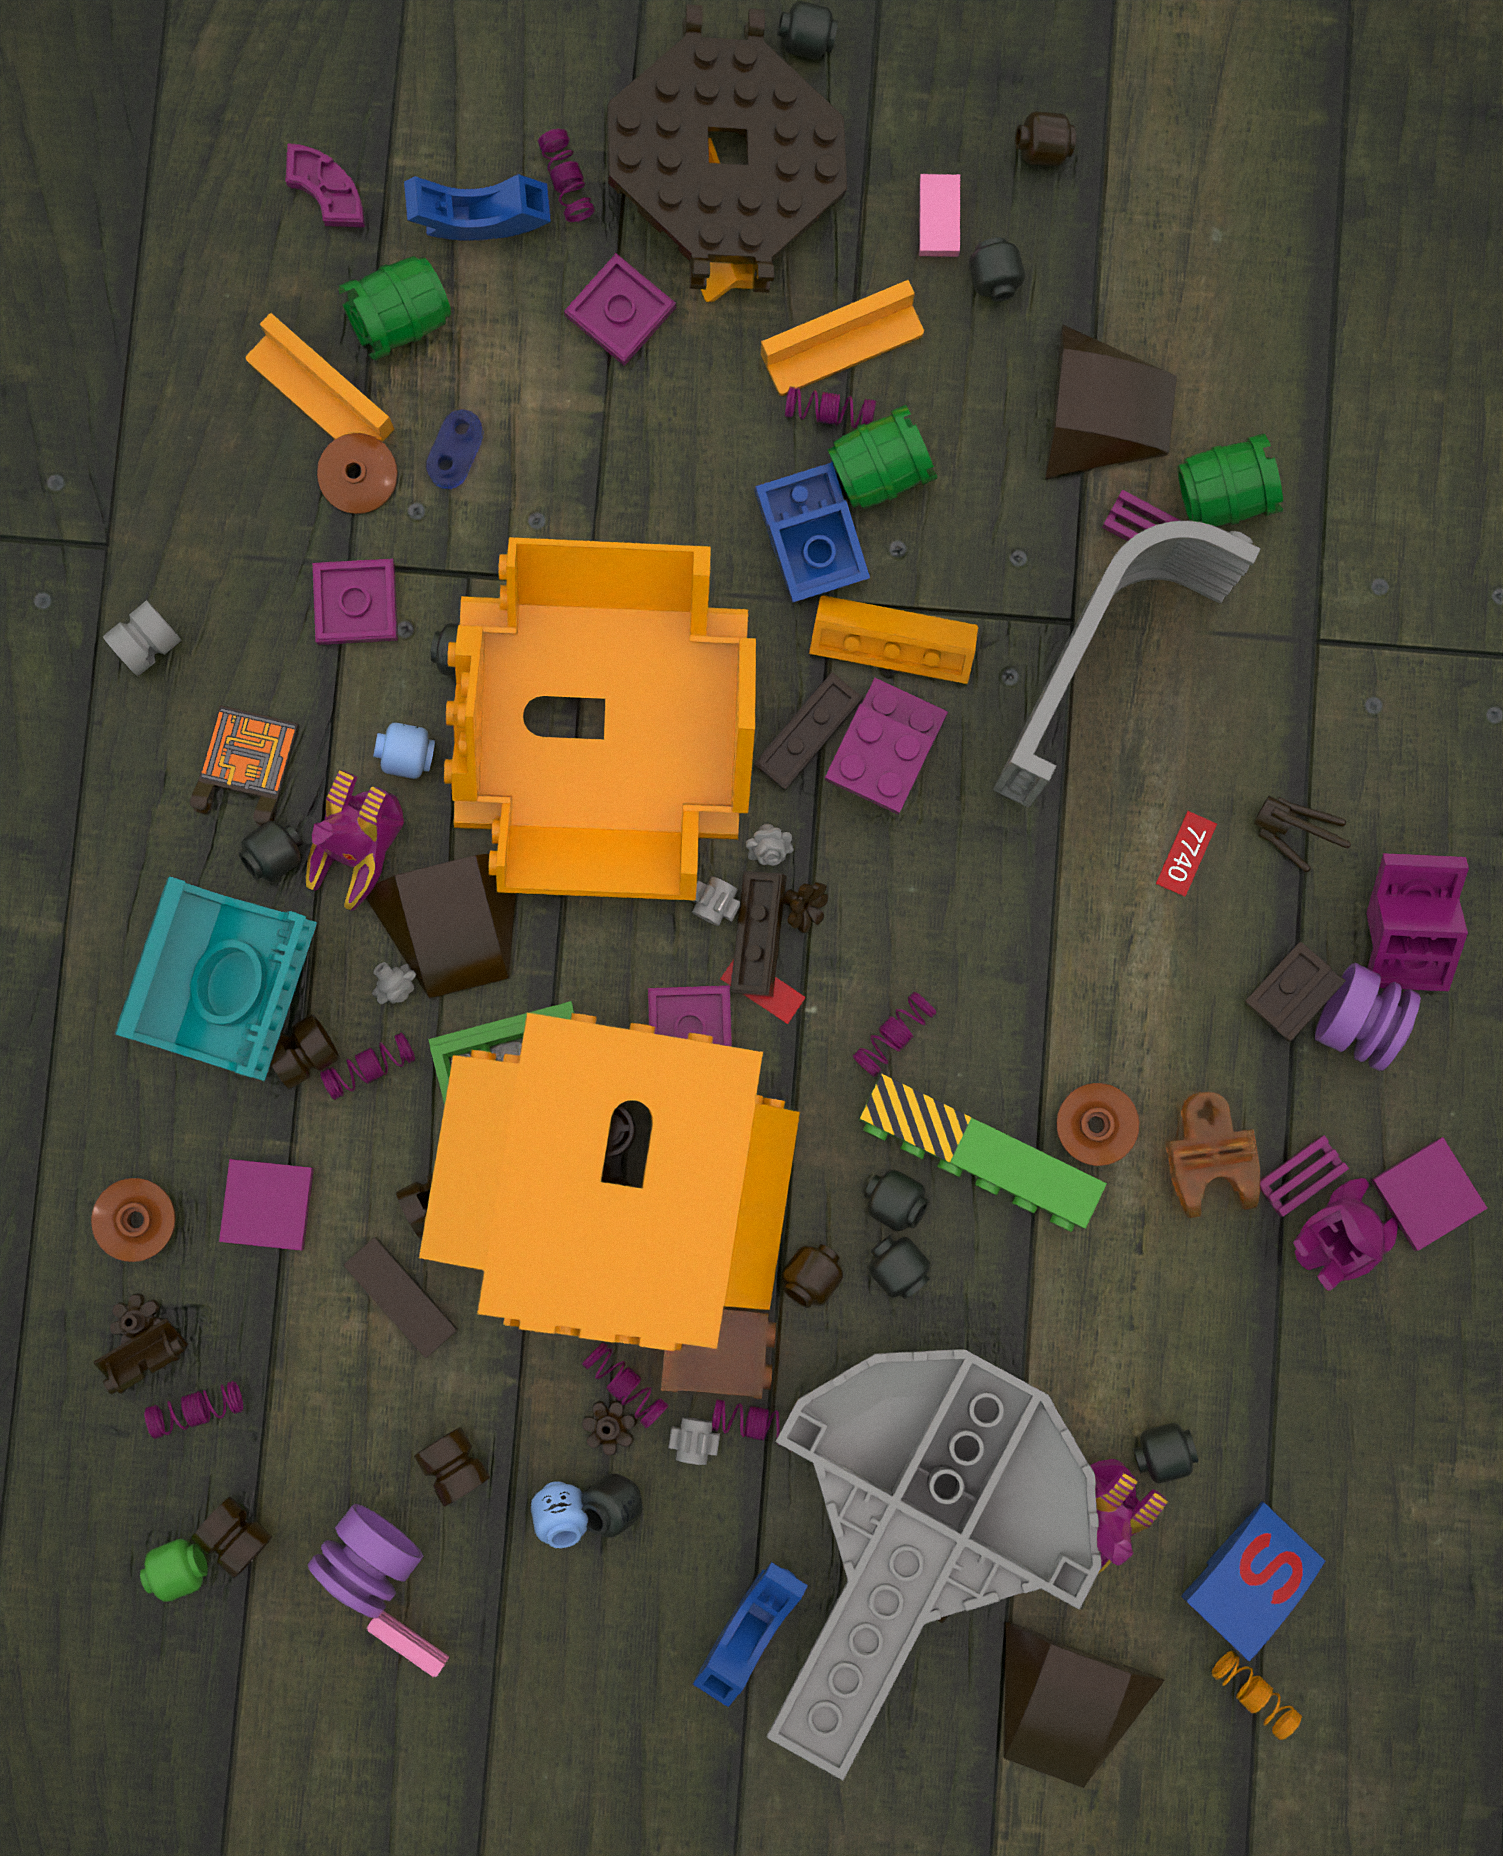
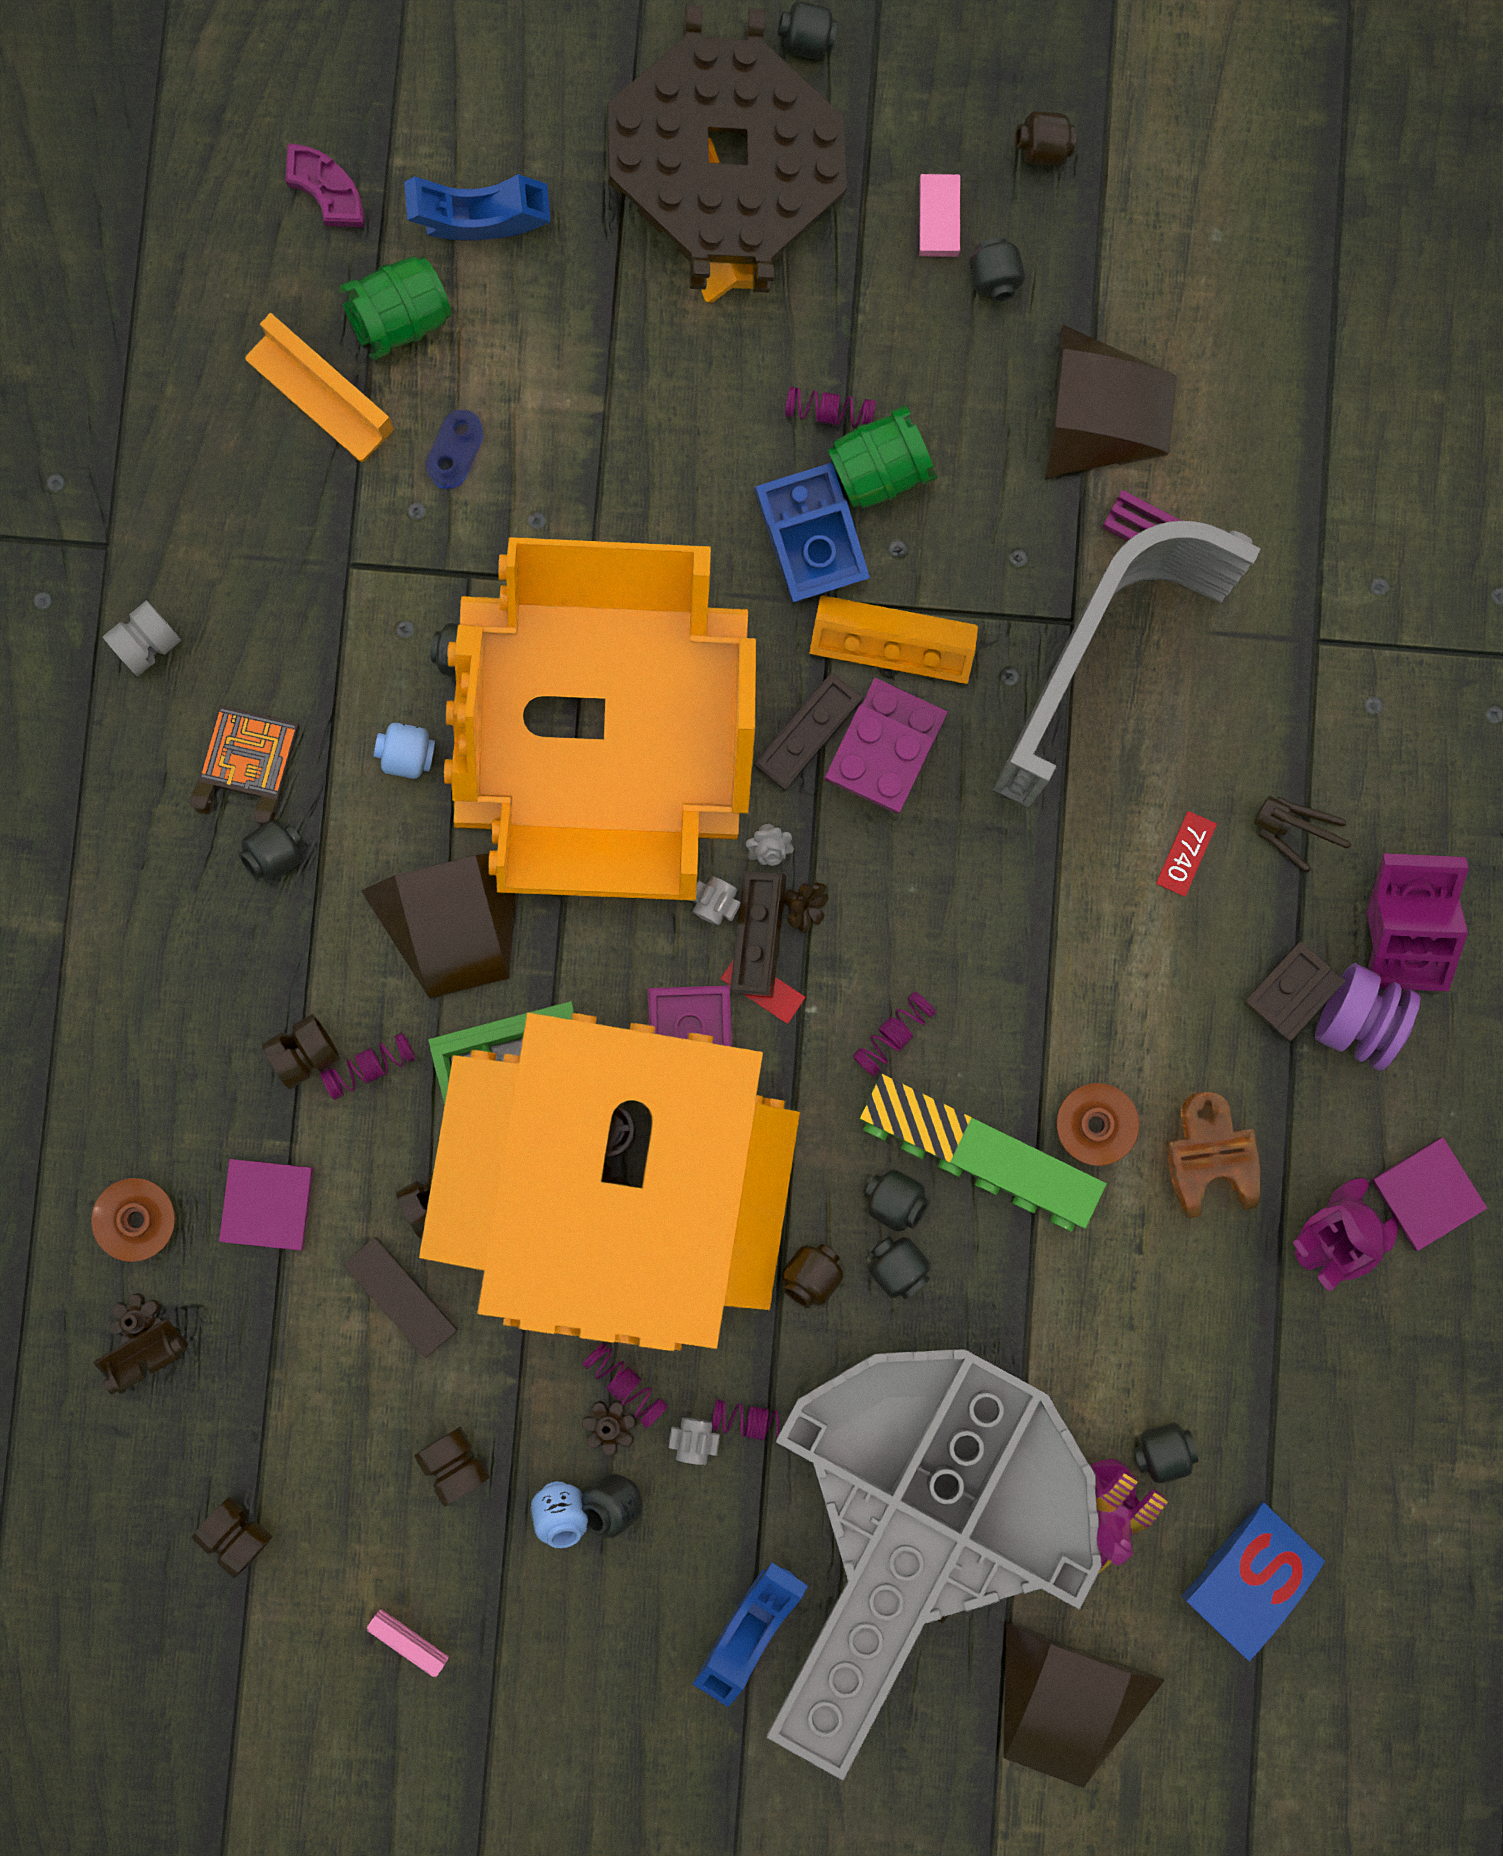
(174, 1570): bright green head -> none
(194, 1409): magenta piece -> none
(216, 978): teal panel -> none
(355, 601): magenta tile -> none
(355, 834): magenta piece -> none
(359, 1569): medium lavender wheel -> none
(376, 479): dark orange dish -> none
(393, 983): light grey plant -> none
(565, 175): magenta piece -> none
(620, 309): magenta tile -> none
(733, 1367): clear orange panel -> none
(842, 338): light orange panel -> none
(1230, 483): green piece -> none
(1256, 1694): light orange piece -> none
(1330, 1156): magenta tile -> none

